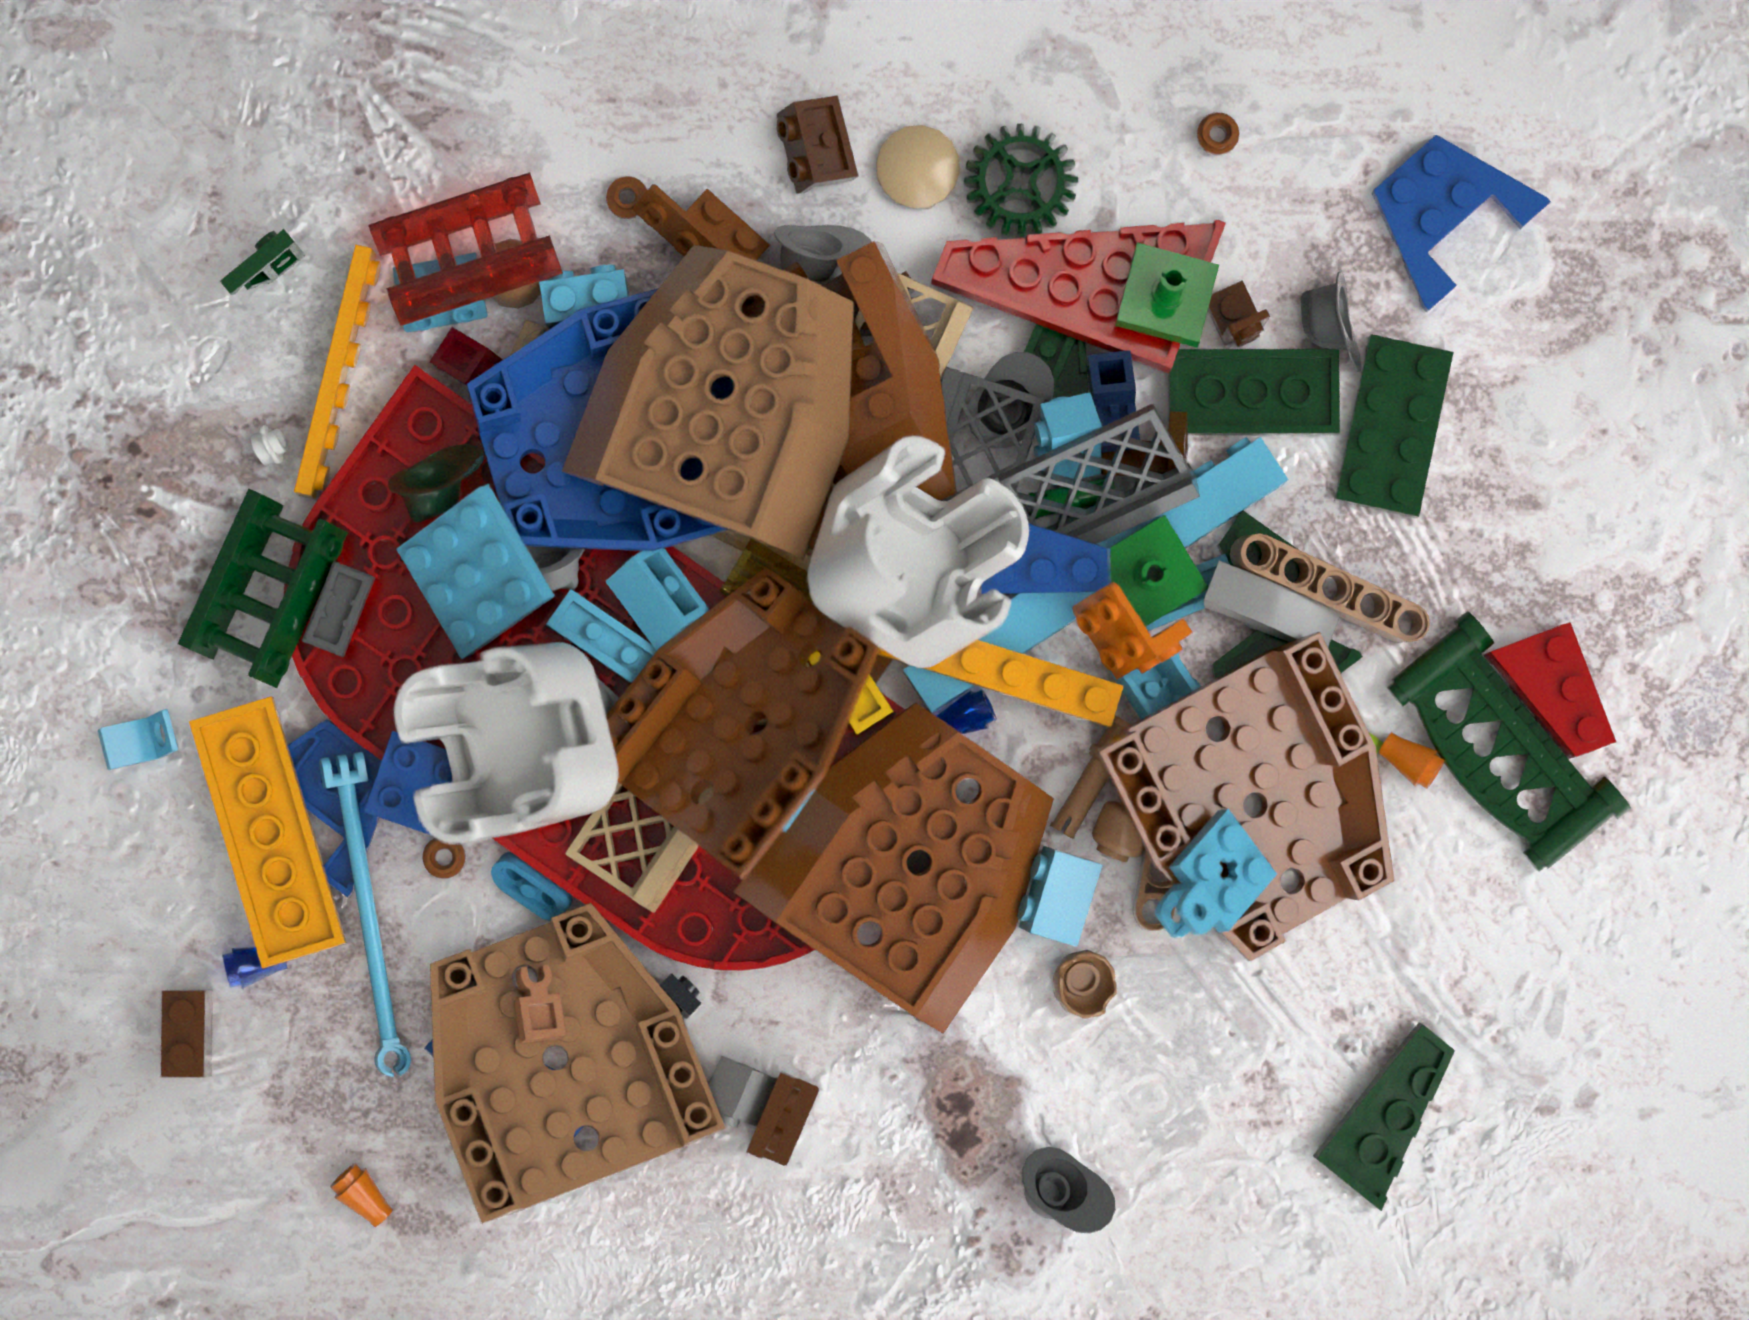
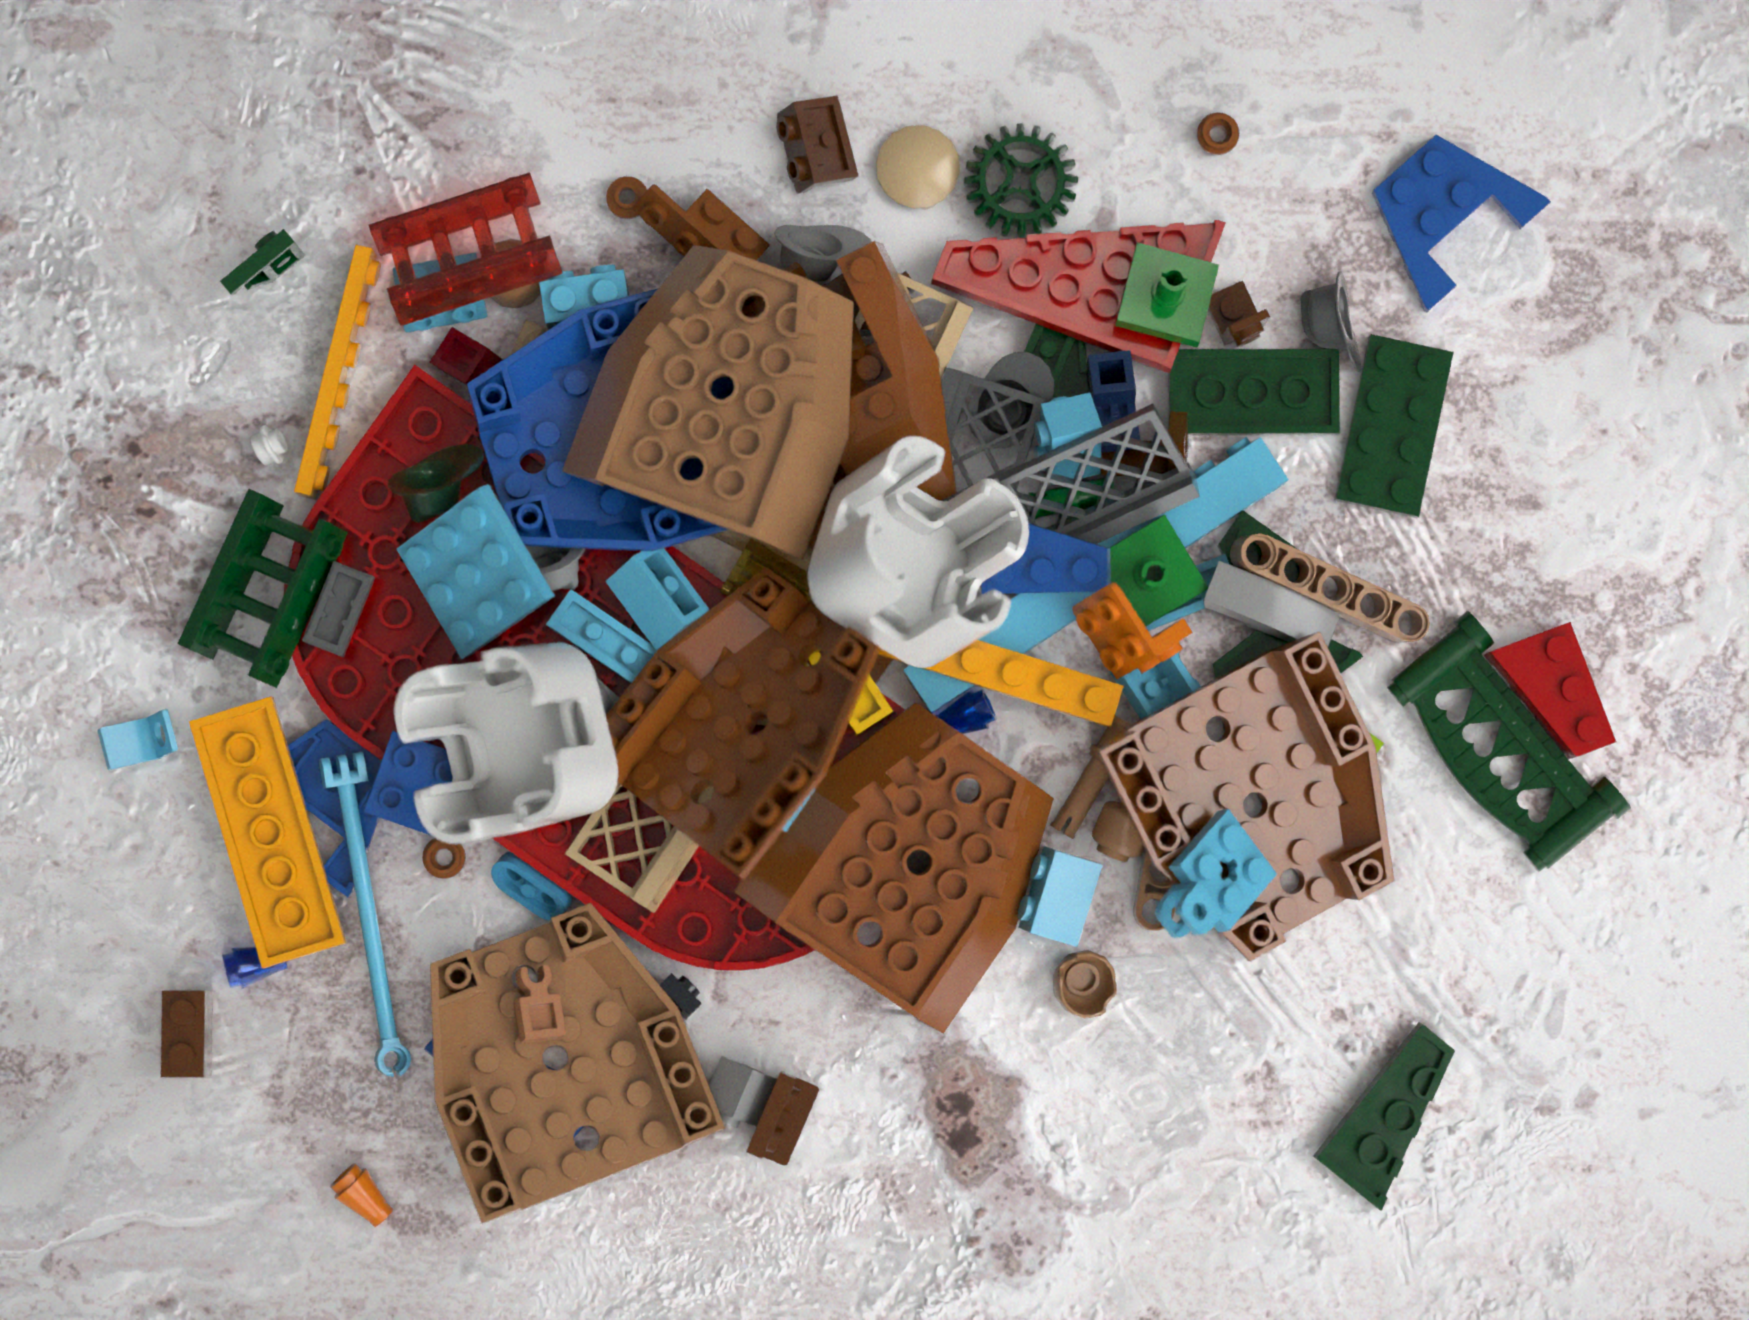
(1067, 1191): dark grey piece -> none
(1412, 760): orange cone -> none

